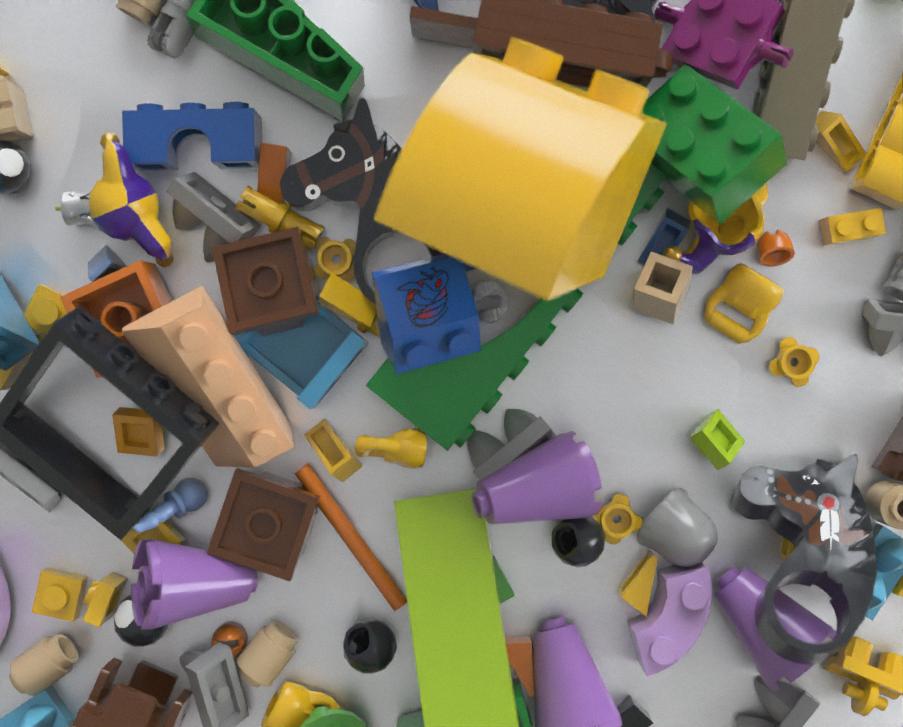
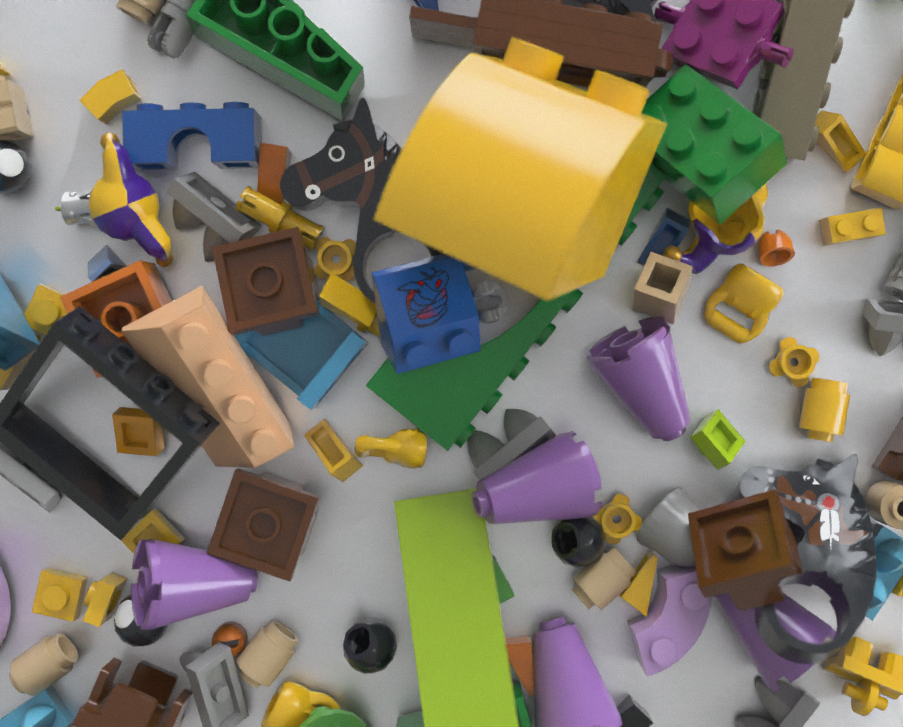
(111, 96): none -> yellow piece
(187, 496): light blue bar -> none
(352, 538): orange bar -> none
(603, 579): none -> tan brick
(645, 376): none -> medium lavender cone
(744, 550): none -> reddish brown panel
(825, 409): none -> yellow brick

